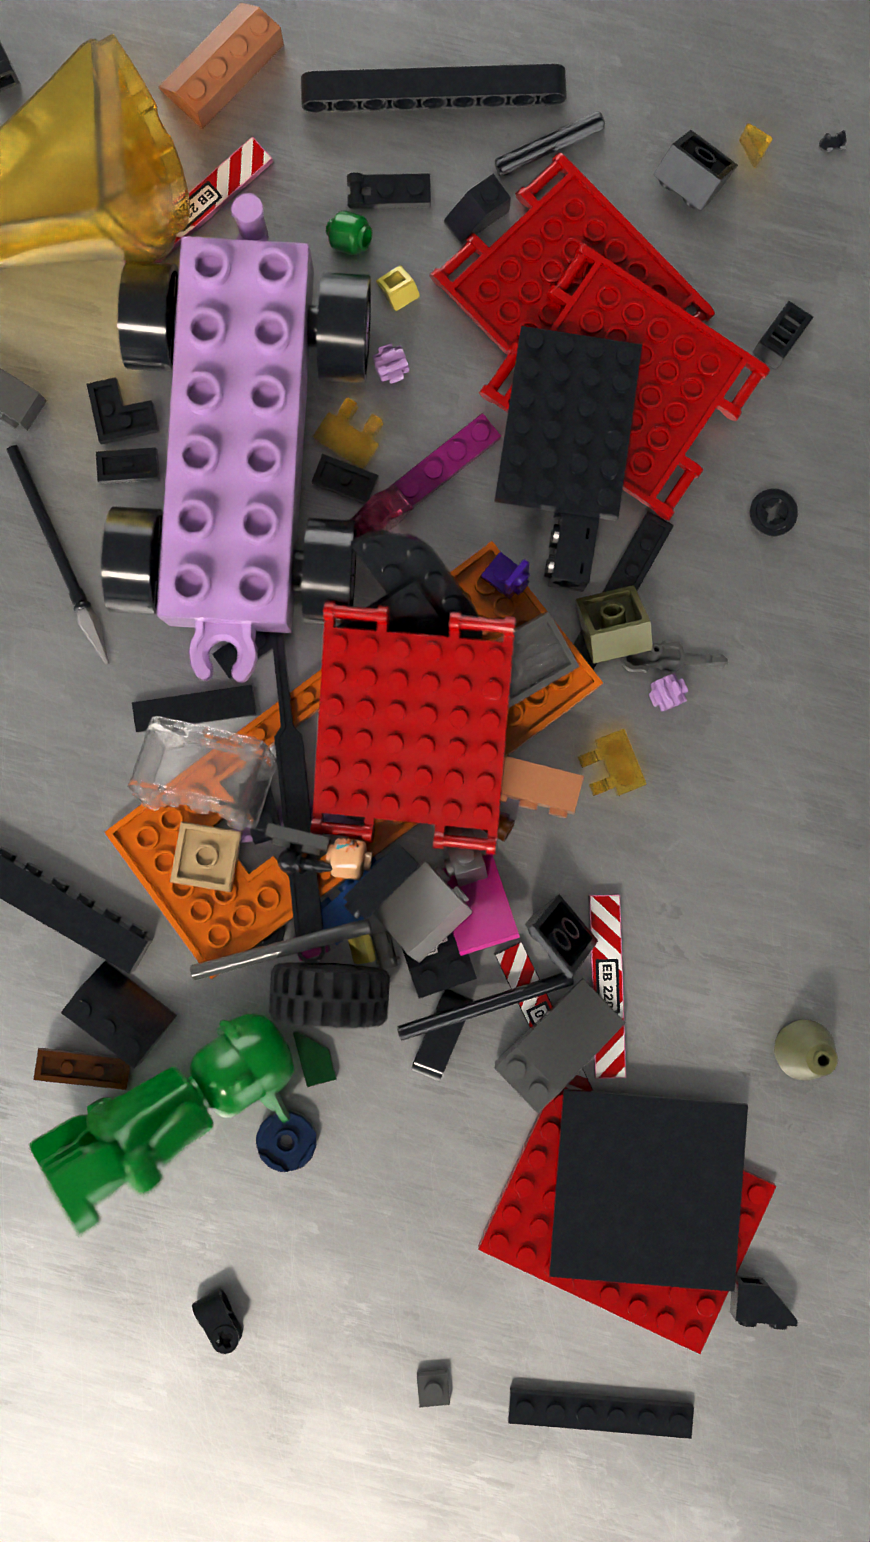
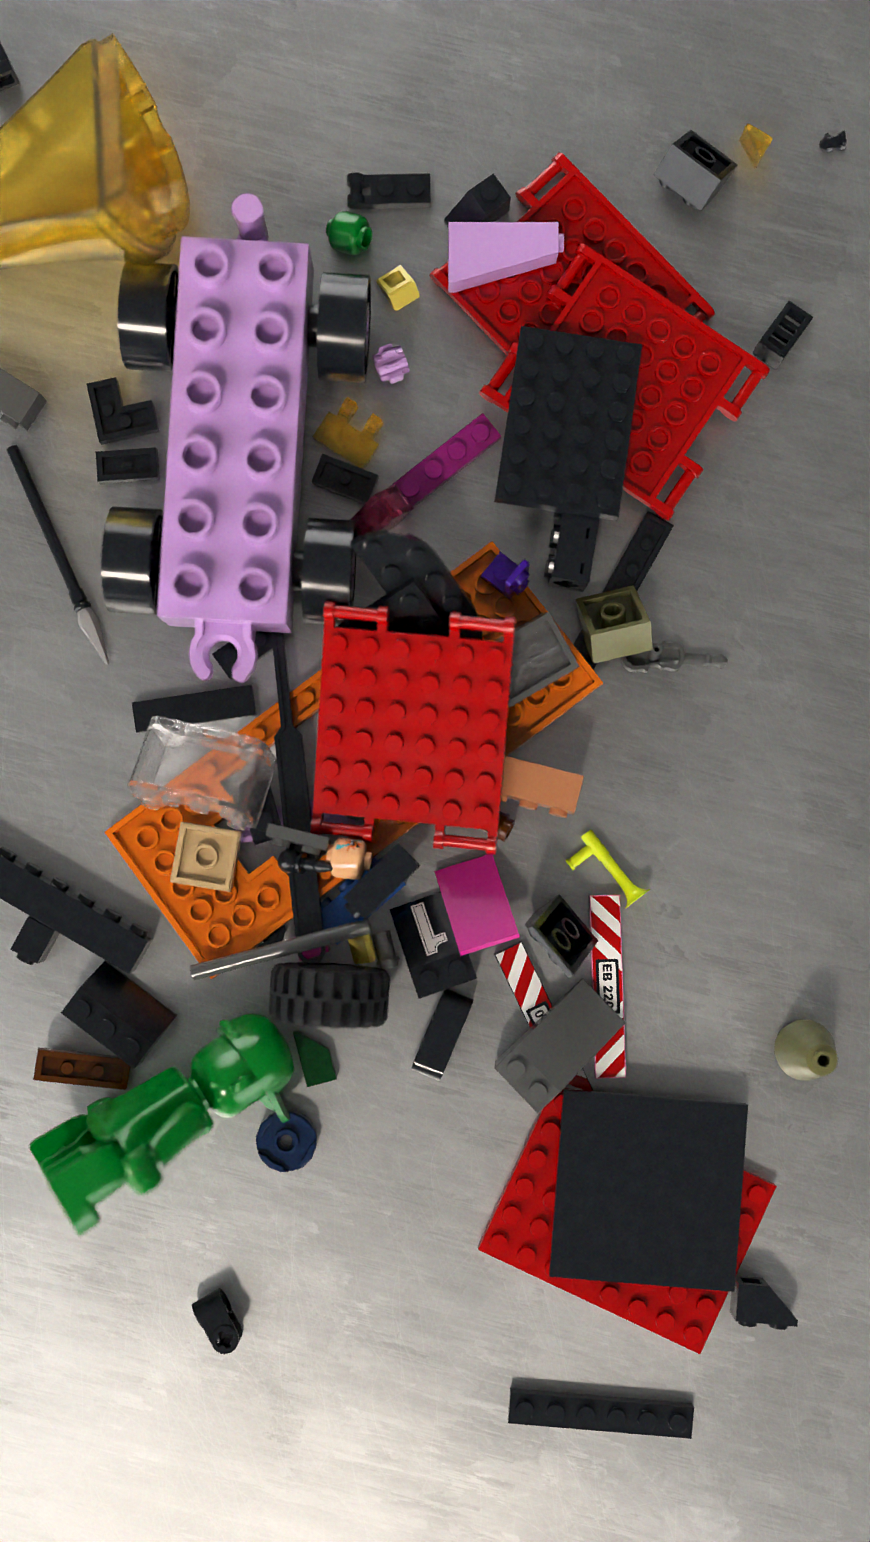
(34, 941): none -> black brick
(223, 63): nougat slope -> none
(223, 185): tile -> none
(423, 911): light grey brick -> none
(433, 88): black beam -> none
(433, 1388): dark grey plate -> none
(464, 863): flat silver brick -> none
(483, 1006): black piece -> none
(498, 250): none -> lavender slope
(549, 143): black axle -> none
(596, 847): none -> neon yellow piece
(619, 762): clear yellow plate -> none
(668, 692): lavender gear -> none
(786, 510): black gear -> none

